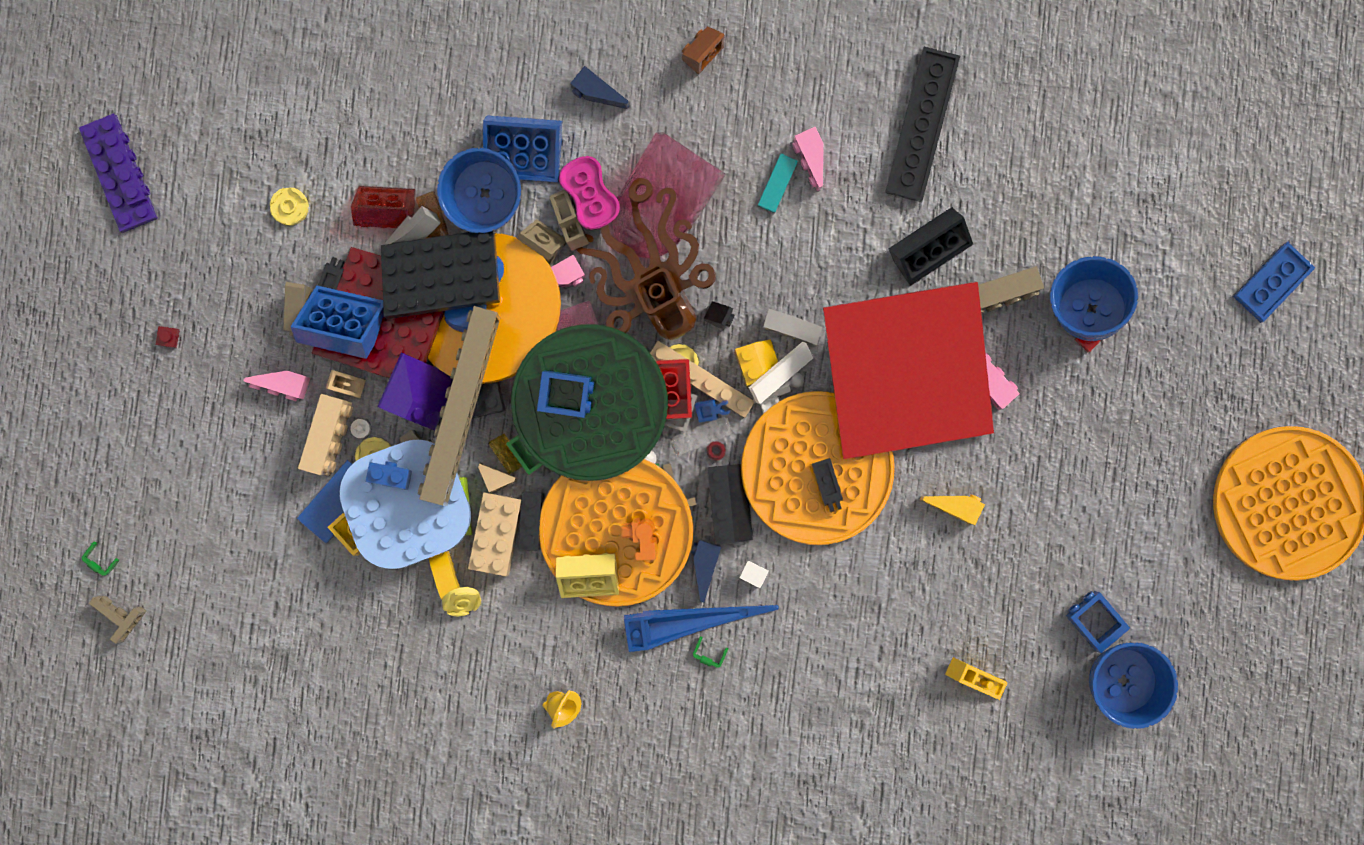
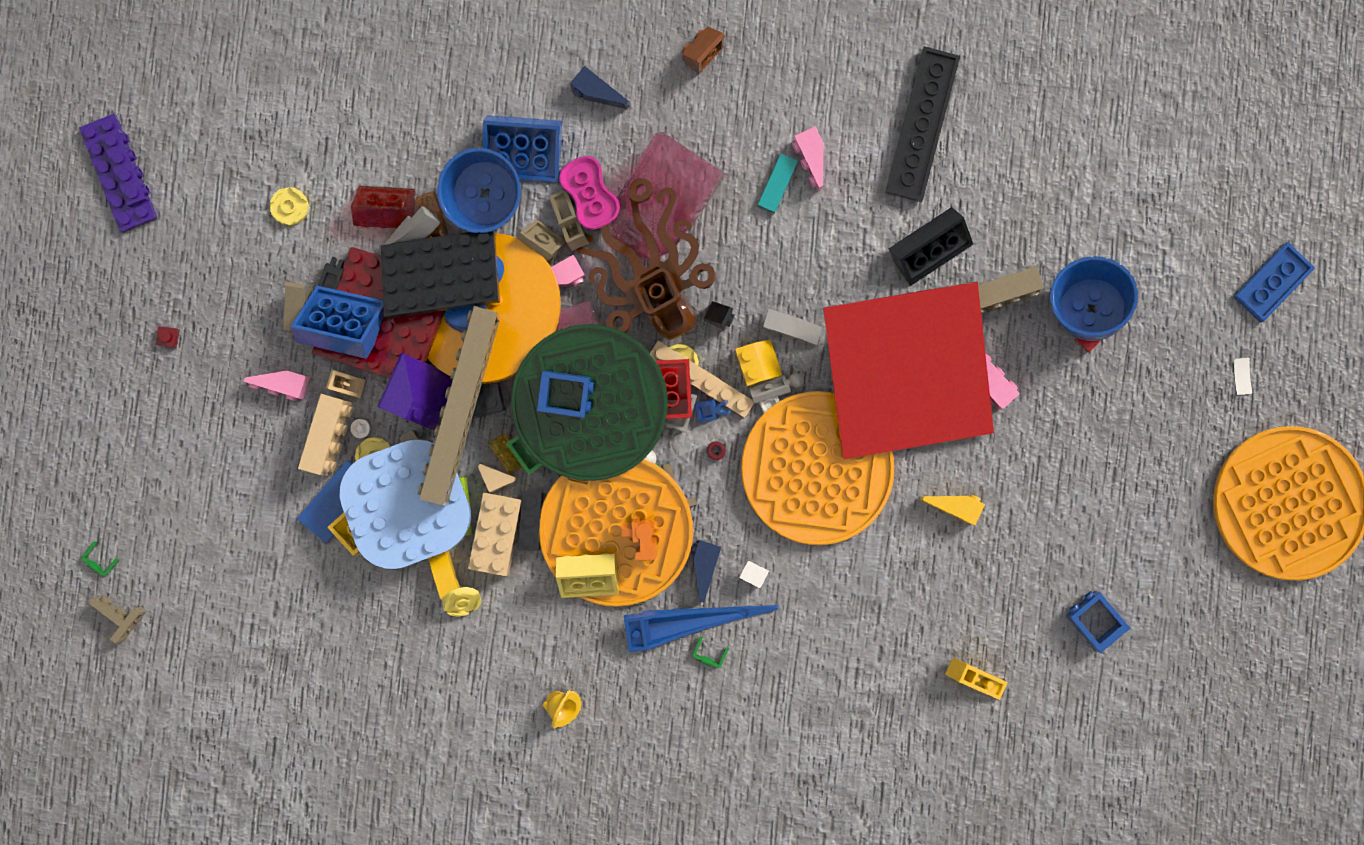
(388, 475): blue brick -> none
(729, 505): black slope -> none
(781, 372): white tile -> none
(827, 484): black hinge -> none
(1150, 687): blue piece -> none
(1242, 376): none -> white sticker

